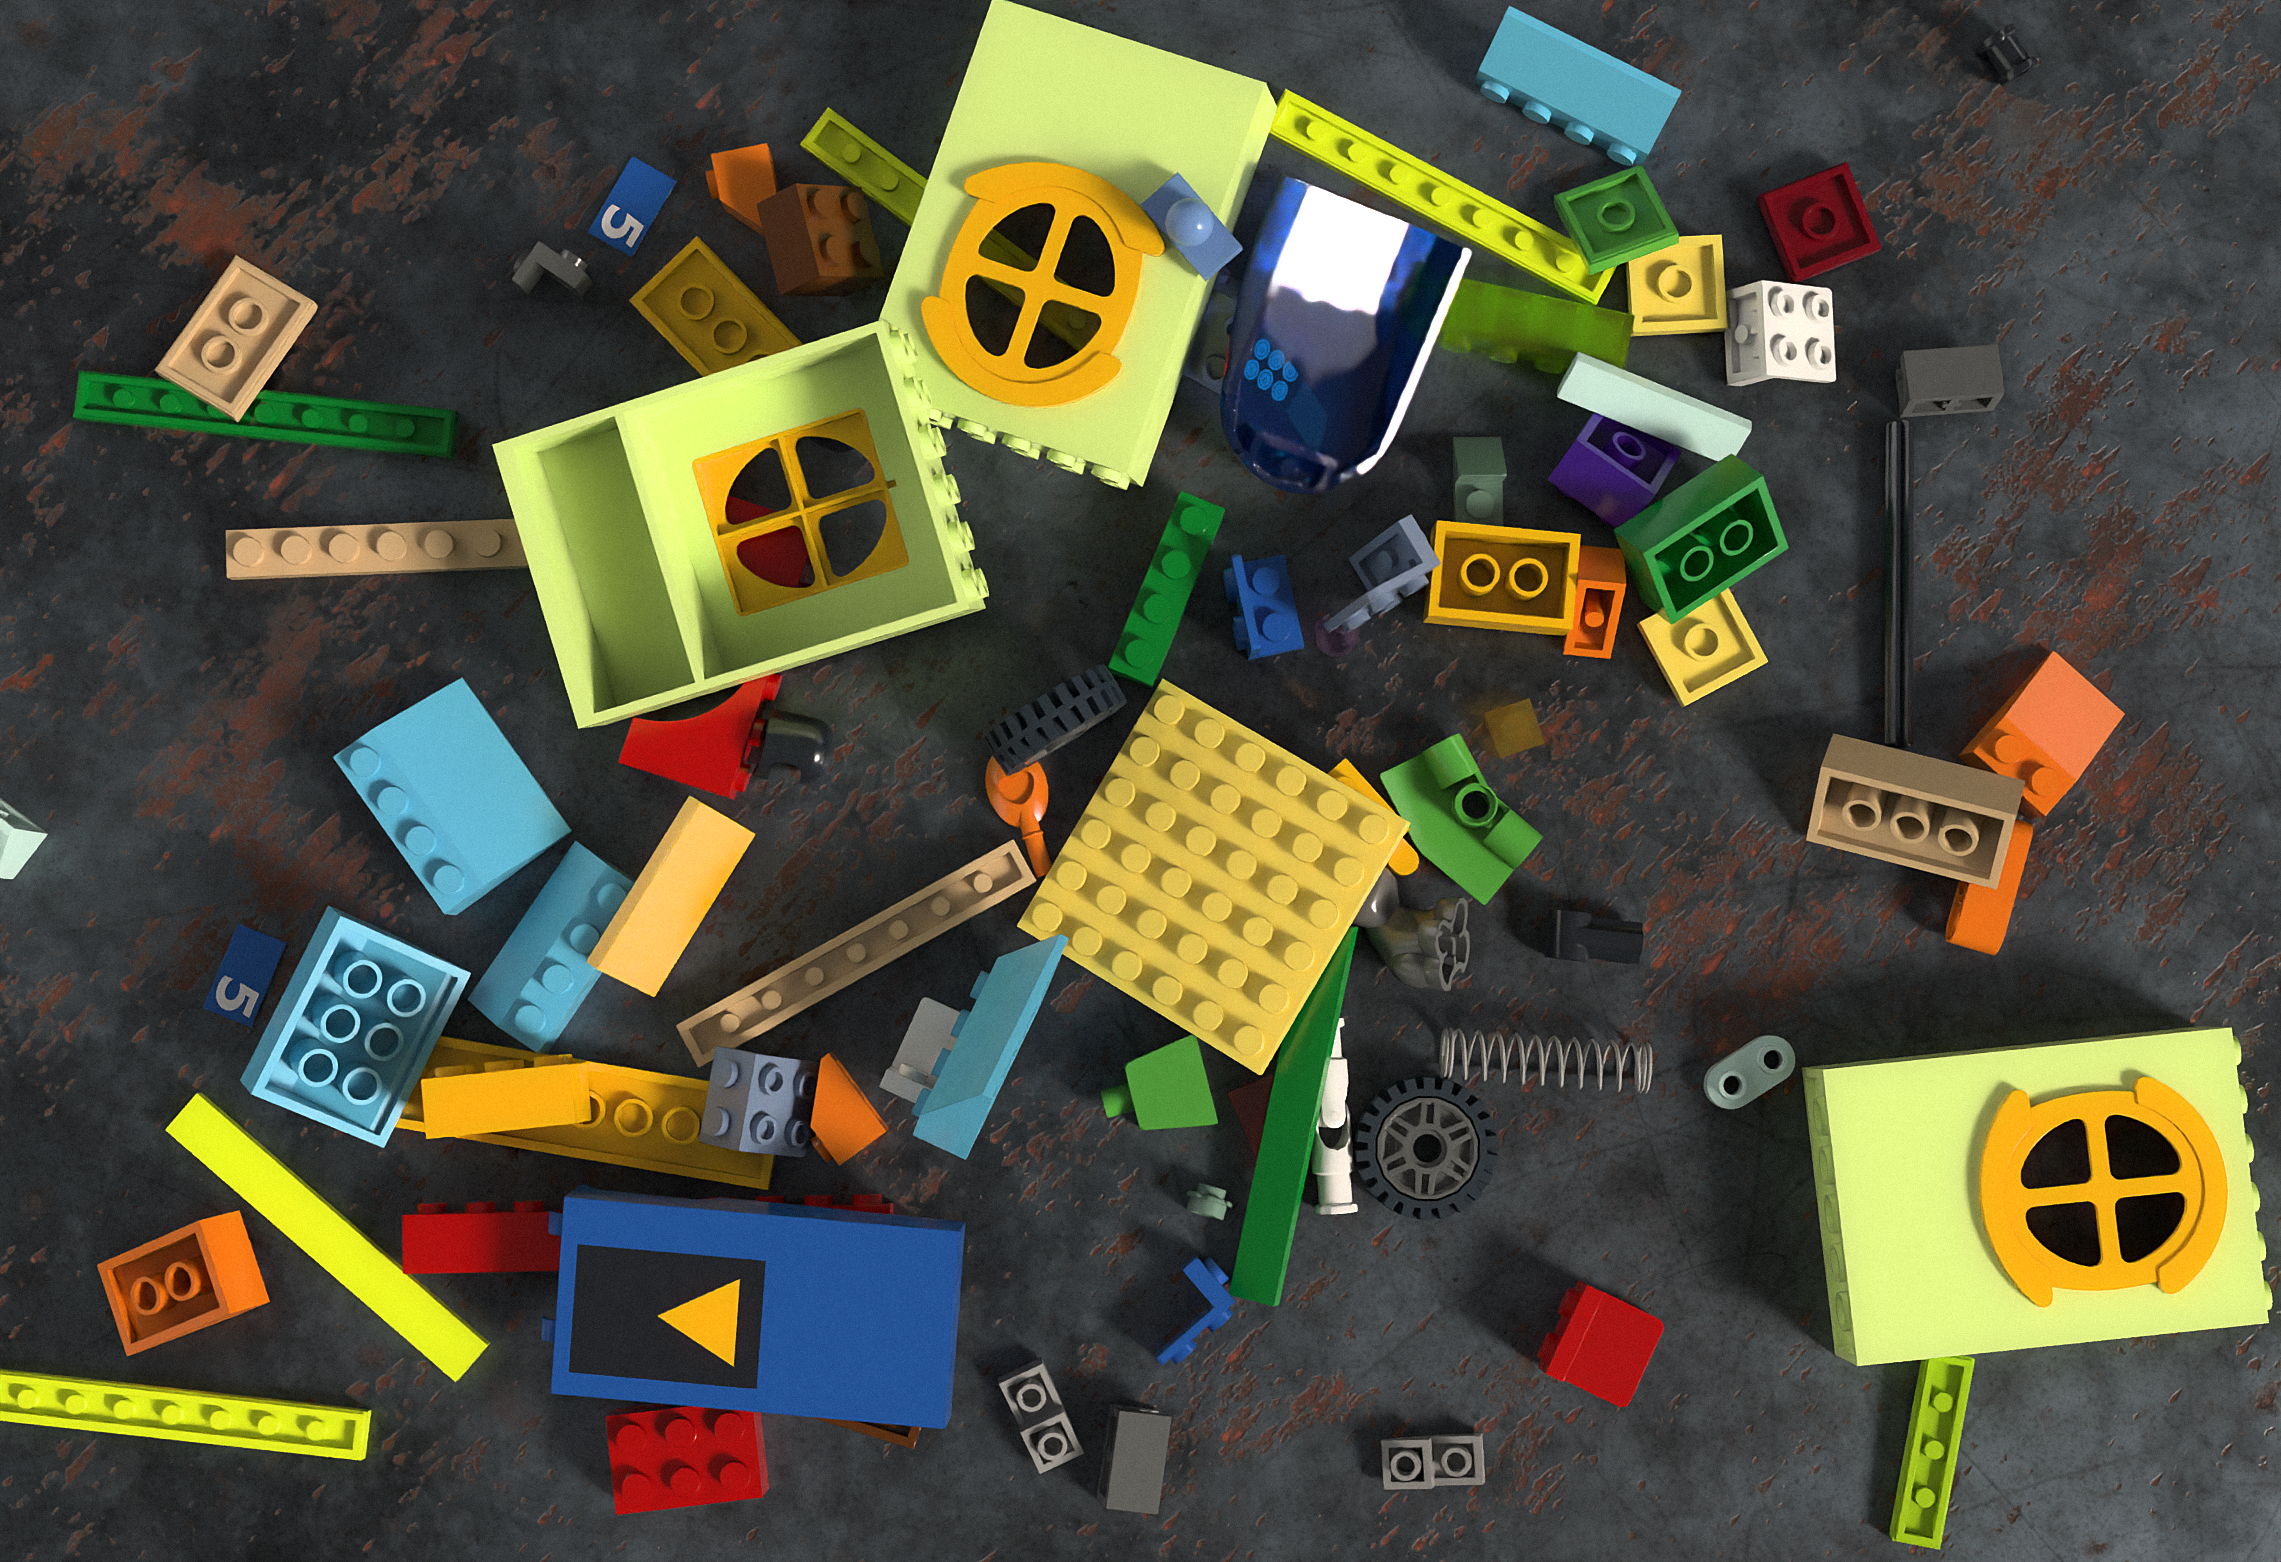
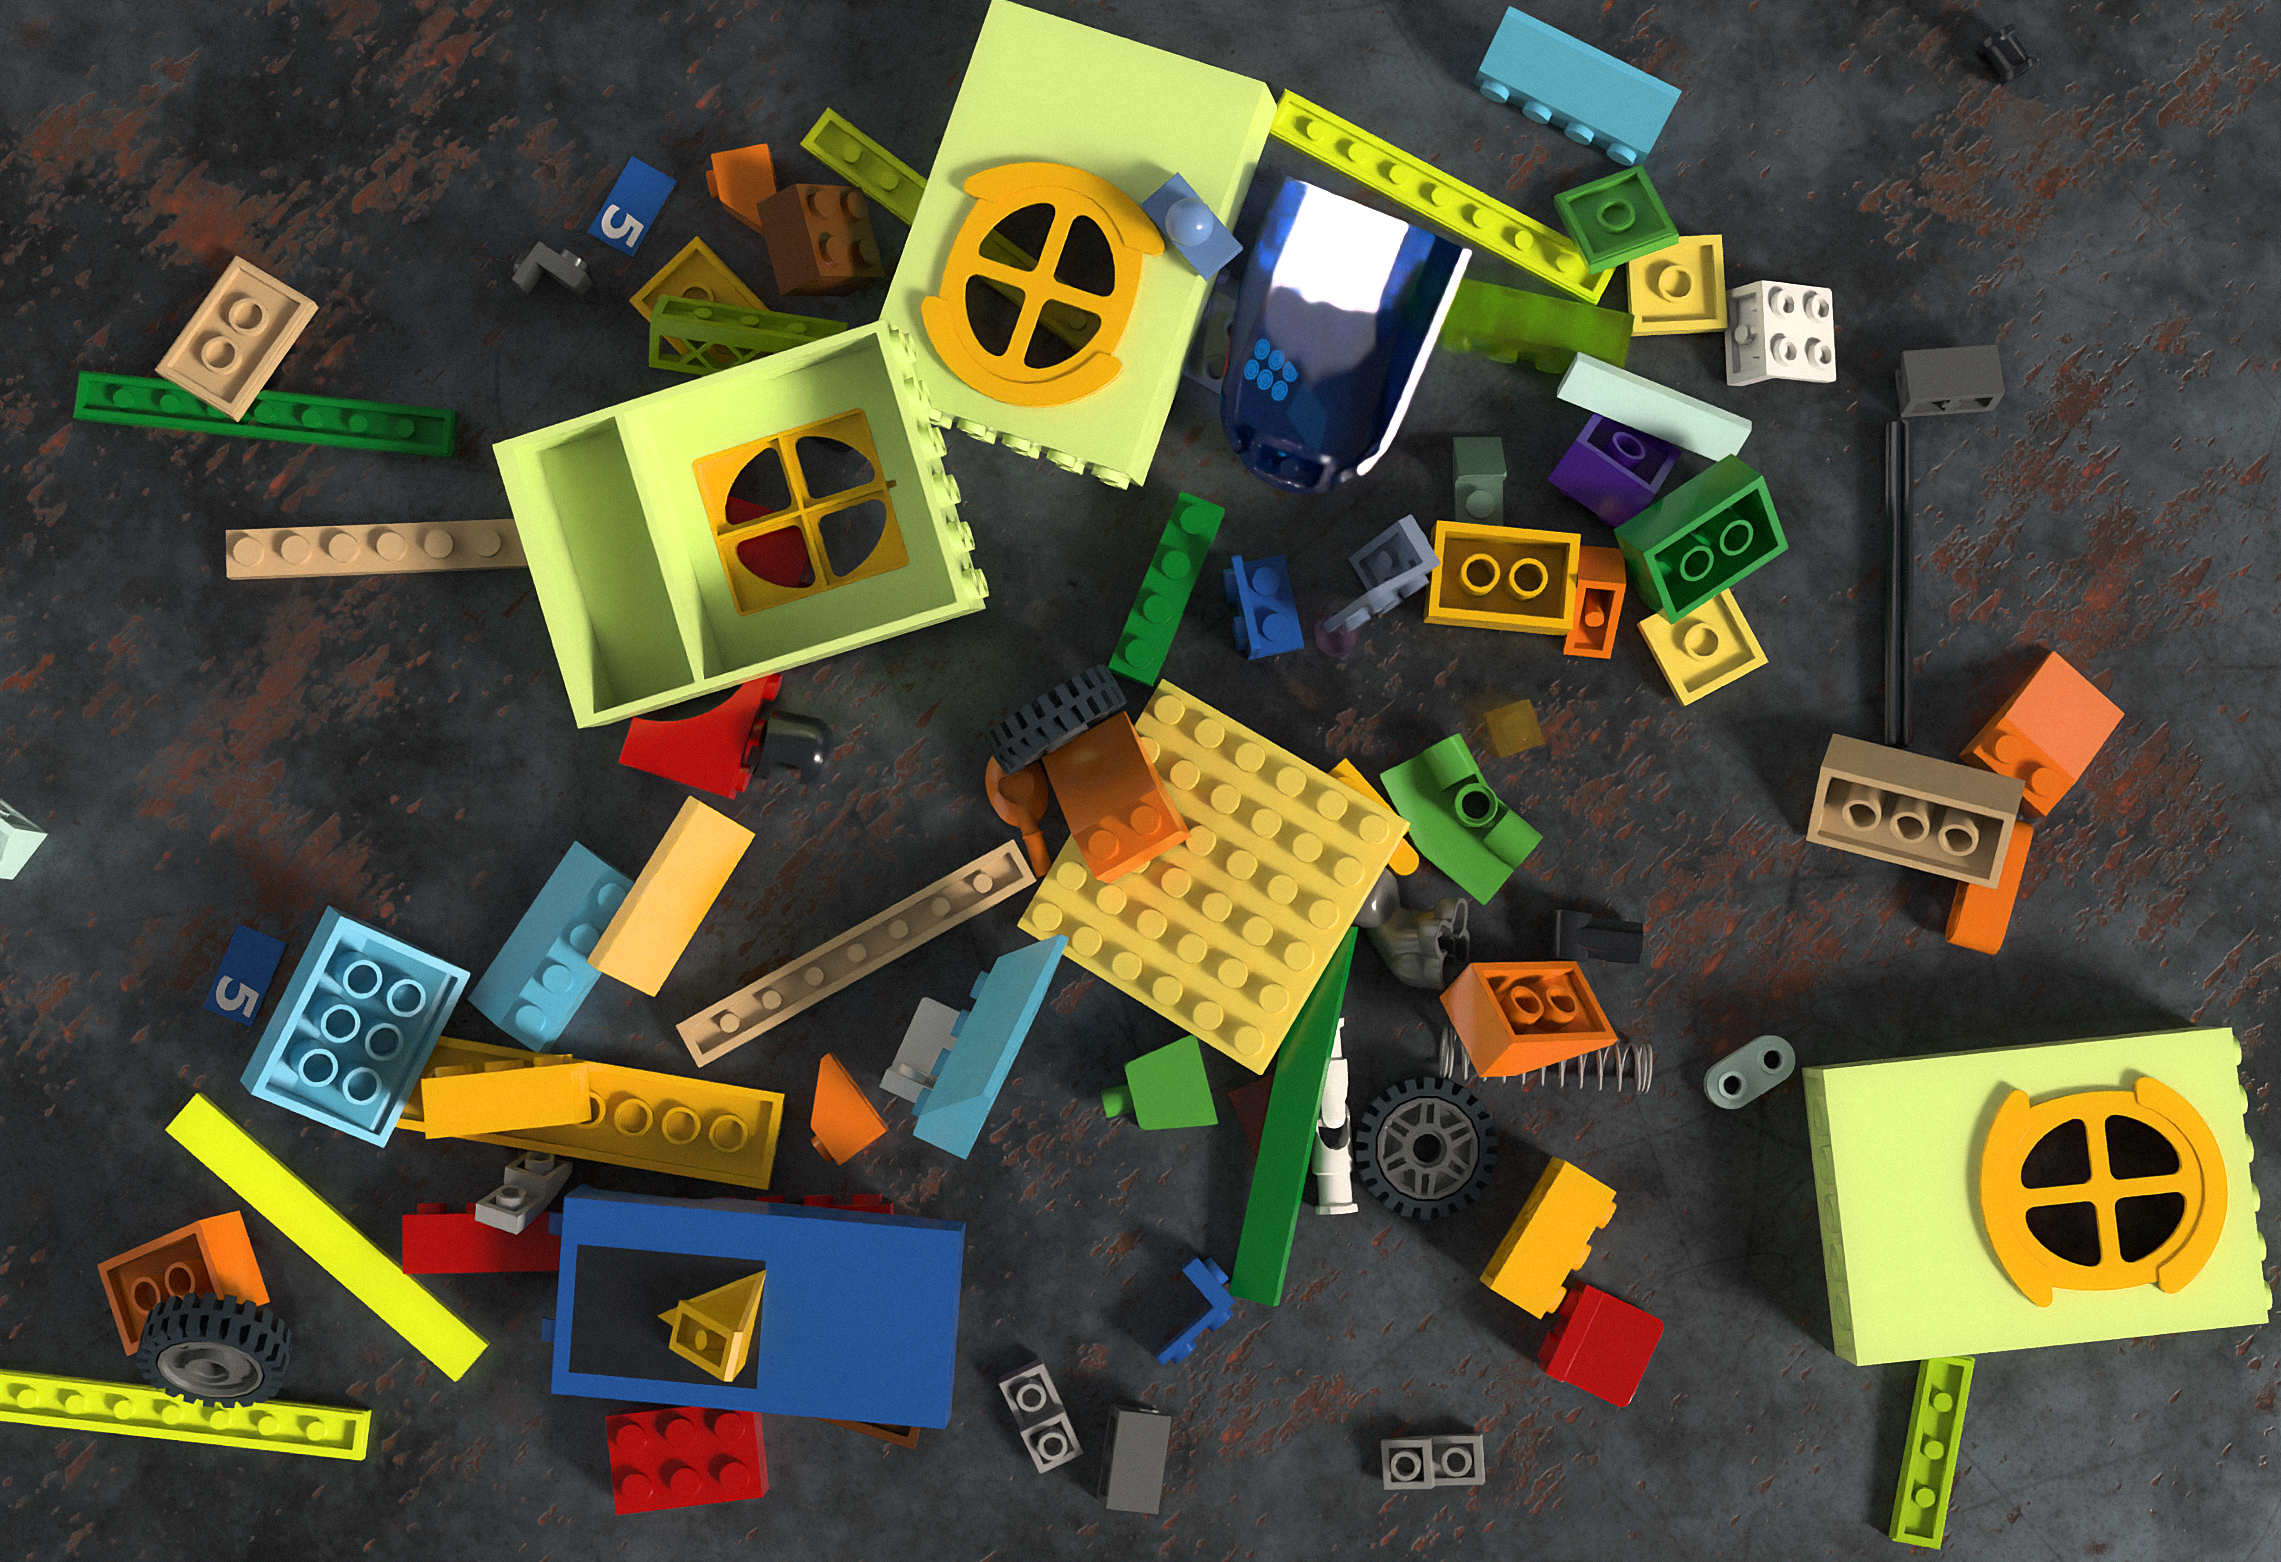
(214, 1350): none -> black wheel
(453, 796): medium azure slope -> none
(527, 1190): none -> light grey slope
(718, 1326): none -> yellow slope
(730, 326): none -> lime fence
(759, 1103): sand blue bracket -> none
(1114, 799): none -> orange slope
(1208, 1202): sand green plate -> none
(1525, 1015): none -> orange slope
(1549, 1237): none -> yellow brick
(1819, 223): dark red plate -> none

